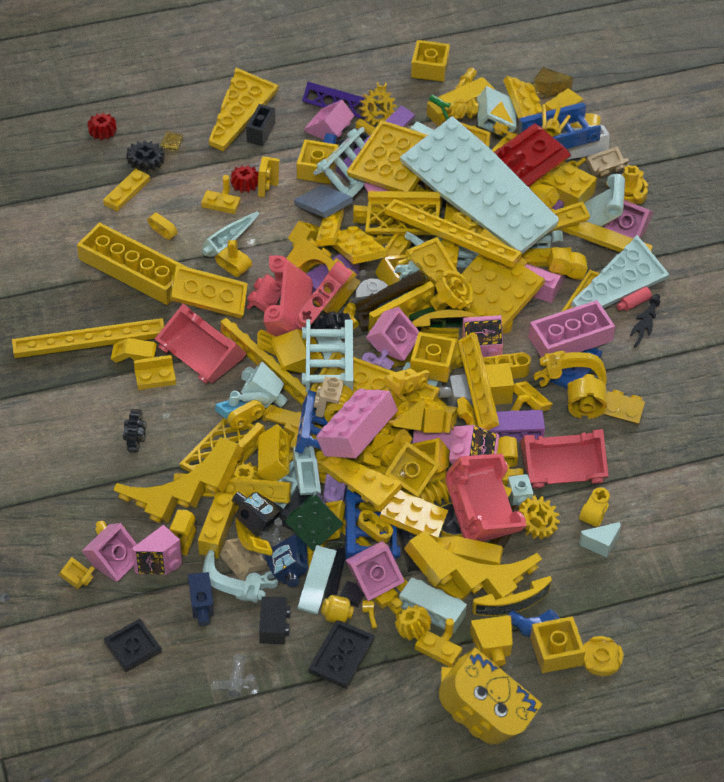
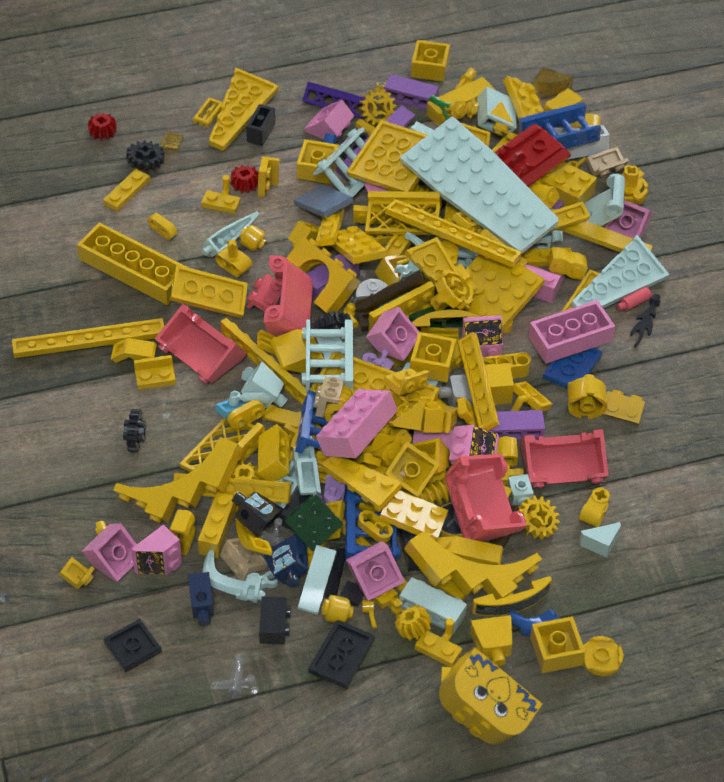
(211, 113): none -> yellow tile
(252, 238): none -> yellow head
(334, 281): coral piece -> none
(410, 91): none -> medium lavender brick
(468, 275): none -> yellow plate
(552, 125): yellow plant -> none
(560, 360): yellow piece -> none

